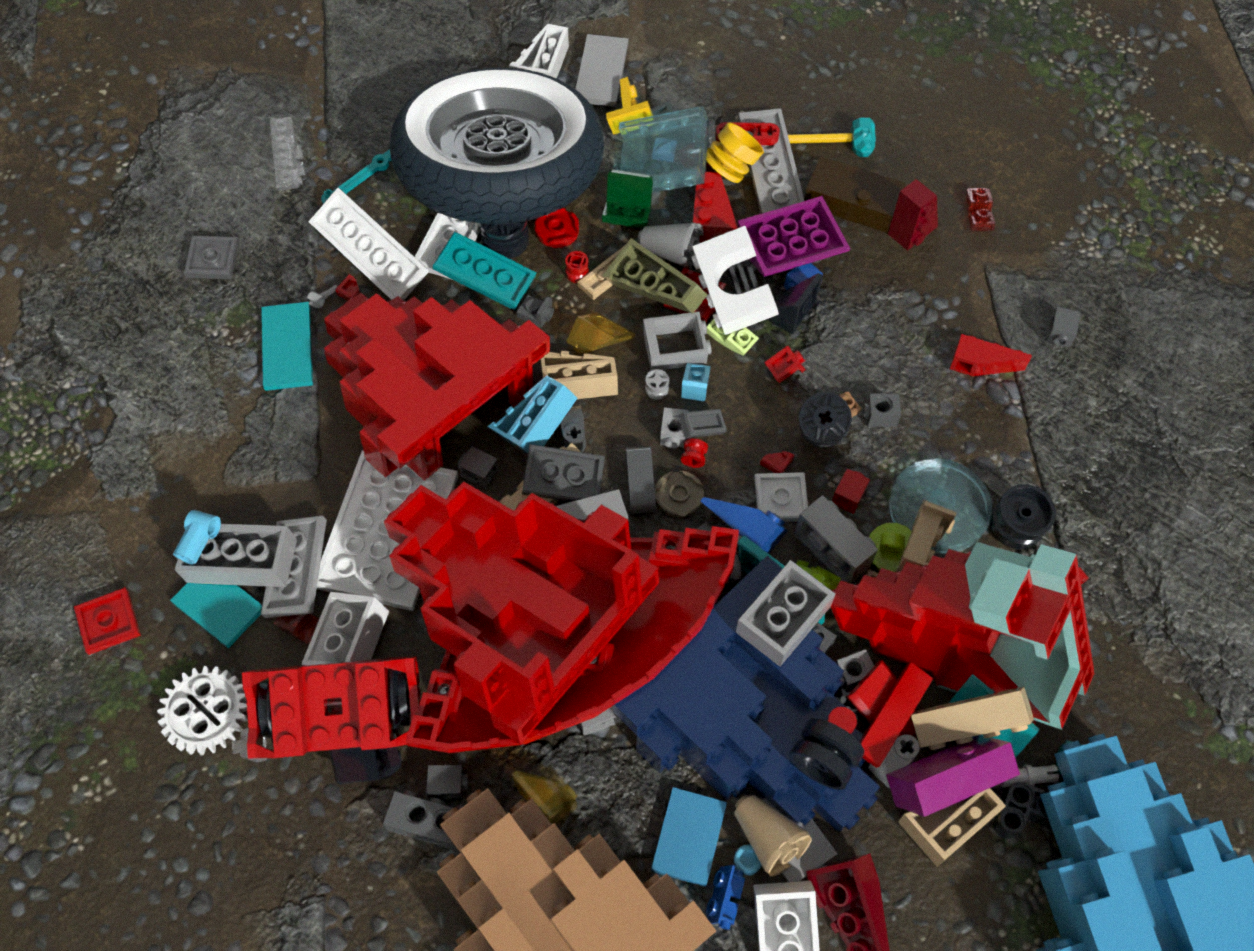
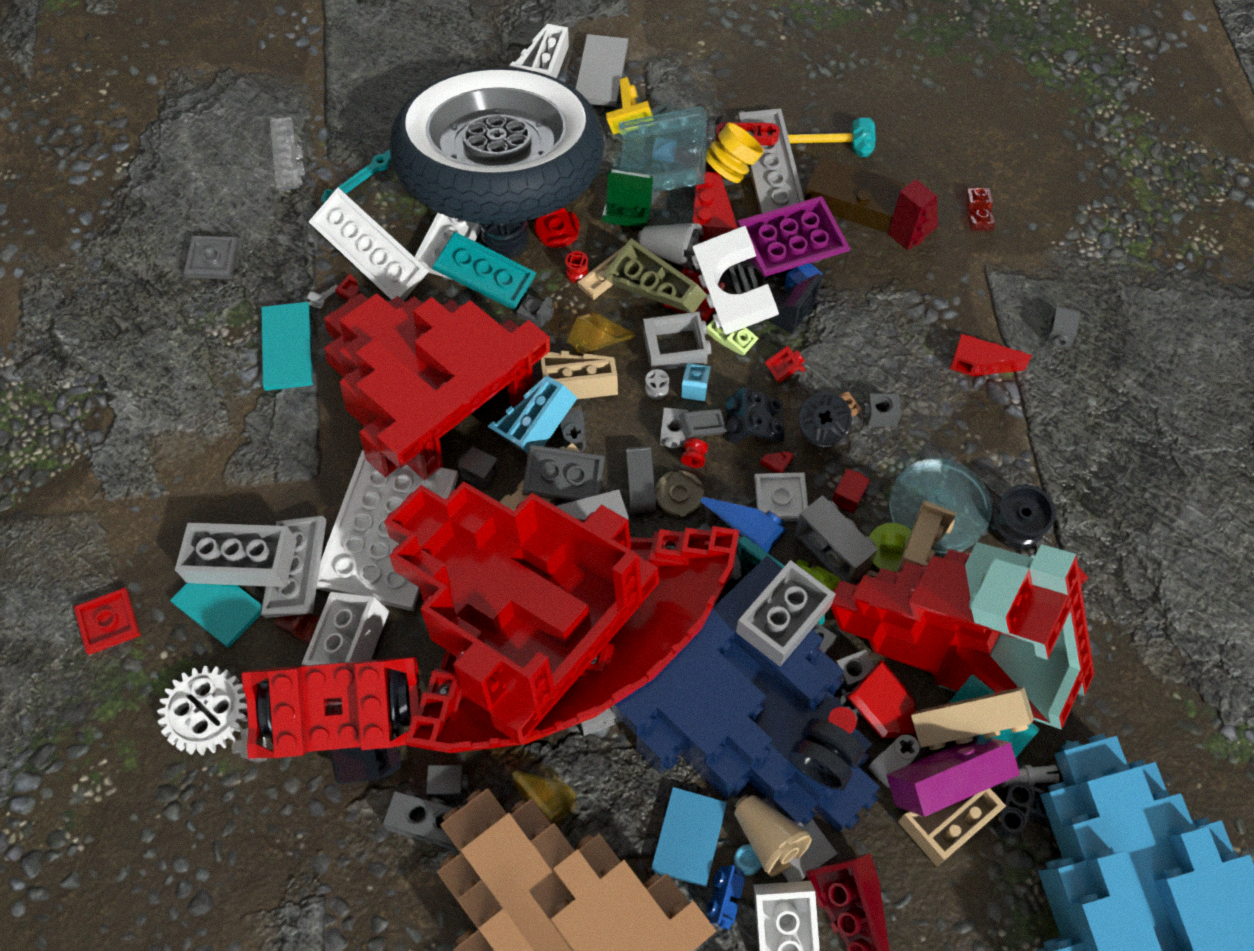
(198, 530): medium azure piece -> none
(754, 414): none -> black bracket
(894, 714): red tile -> none

